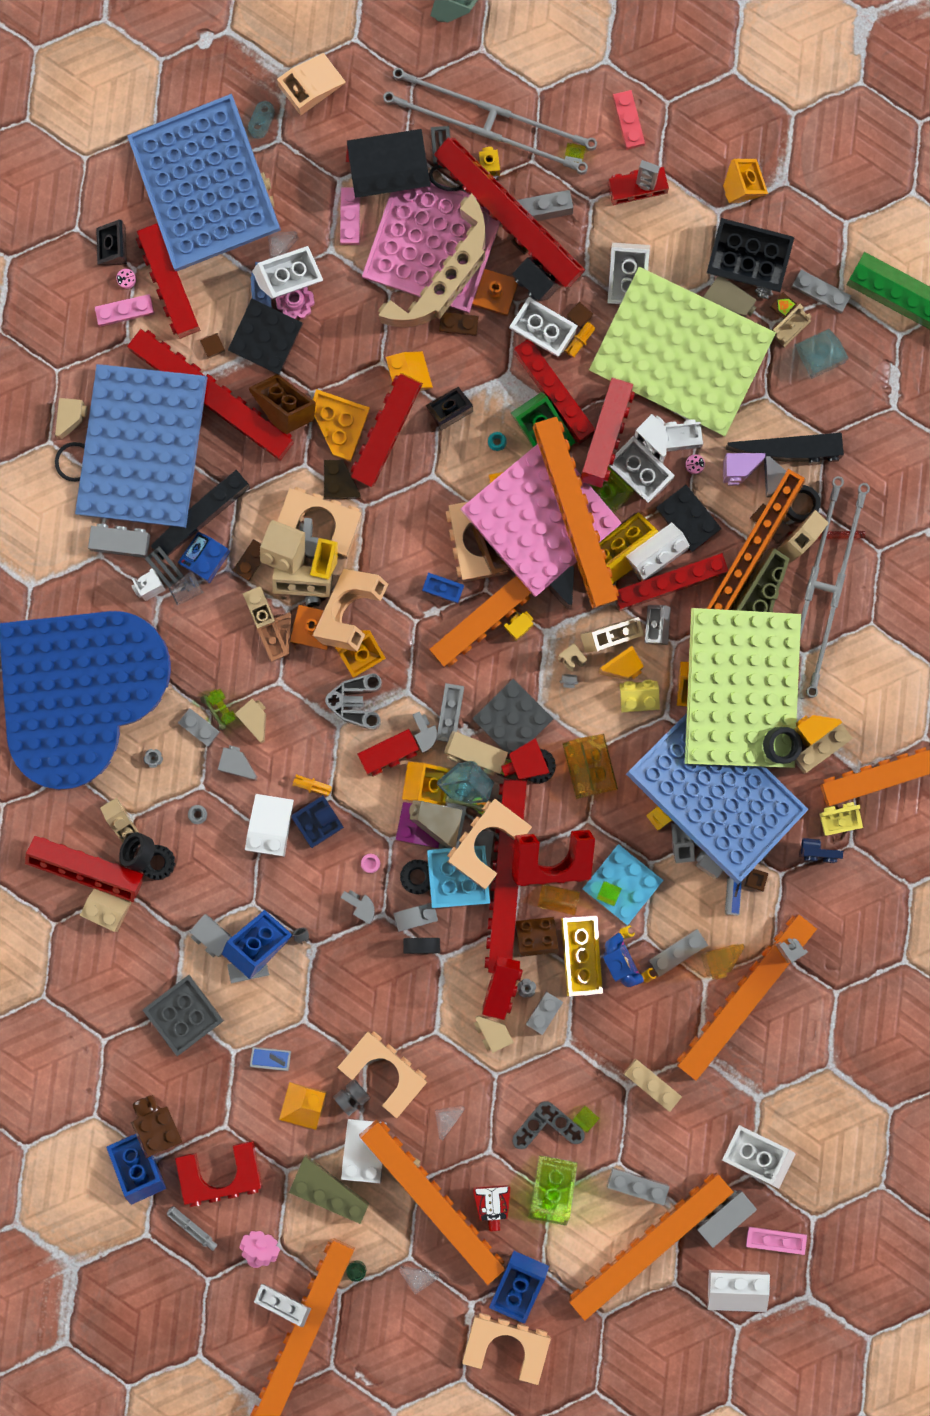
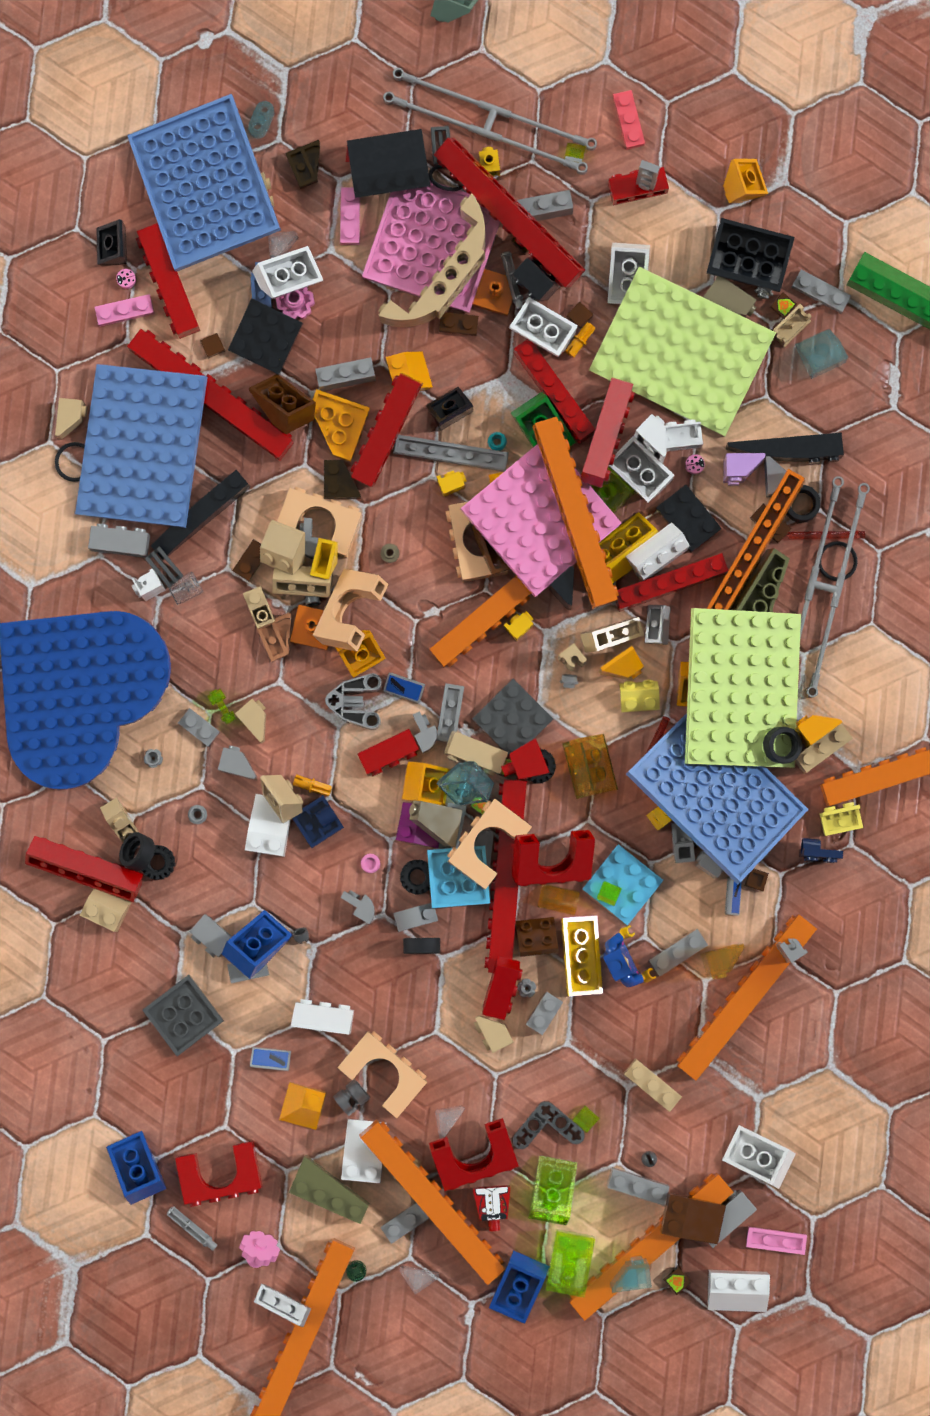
(154, 1127): reddish brown plate -> none
(204, 557): blue slope -> none
(204, 699): olive hinge -> none
(281, 797): none -> tan slope
(305, 163): none -> dark brown wing
(310, 82): light nougat slope -> none
(322, 1017): none -> white slope
(345, 374): none -> light grey brick
(389, 559): none -> dark tan plate
(404, 687): none -> slope
(404, 1223): none -> light grey plate
(443, 588): blue plate -> none
(451, 453): none -> light grey tile
(451, 482): none -> yellow brick
(456, 1173): none -> red arch
(478, 807): olive hinge -> none
(486, 1329): light nougat arch -> none
(509, 269): none -> light grey piece
(570, 1263): none -> clear neon green slope
(632, 1276): none -> clear light blue slope
(645, 1161): none -> dark grey hinge
(659, 732): none -> clear red bar
(677, 1280): none -> tile
(692, 1218): none -> reddish brown slope
(803, 536): tan slope -> none
(854, 557): none -> black tyre

